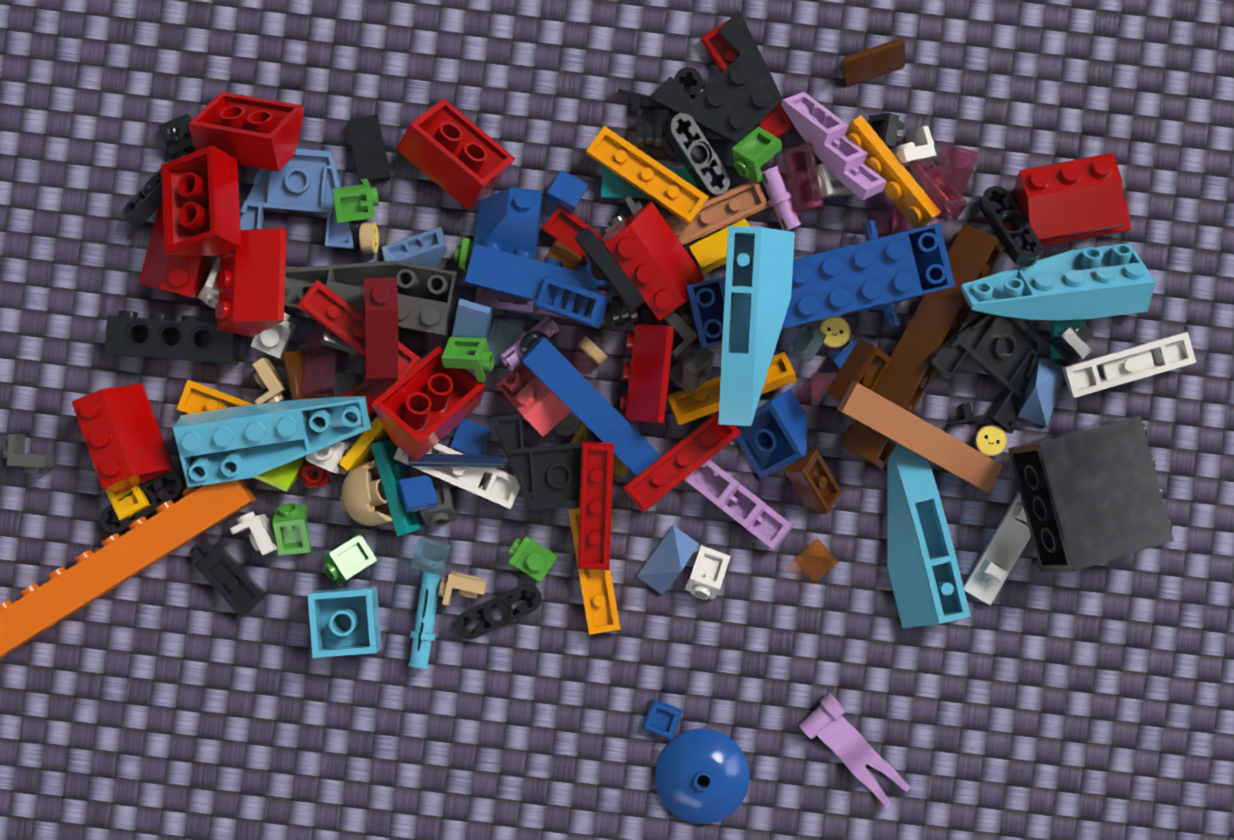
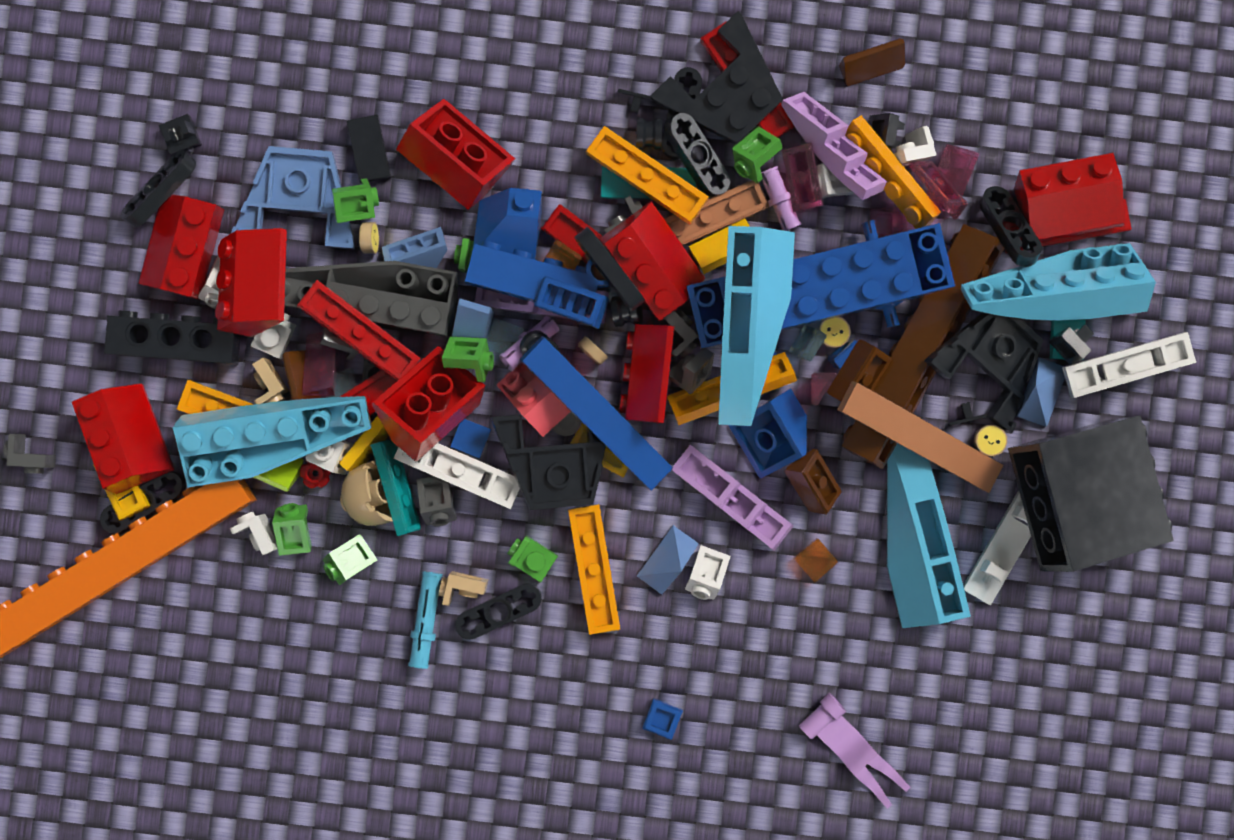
(201, 204): red slope -> none
(228, 577): black hinge -> none
(249, 129): red slope -> none
(344, 621): medium azure brick -> none
(380, 327): dark red slope -> none
(417, 493): blue tile -> none
(431, 556): clear light blue tile -> none
(459, 460): dark blue bar -> none
(567, 191): blue tile -> none
(595, 505): red tile -> none
(680, 462): red tile -> none
(699, 754): blue dish -> none

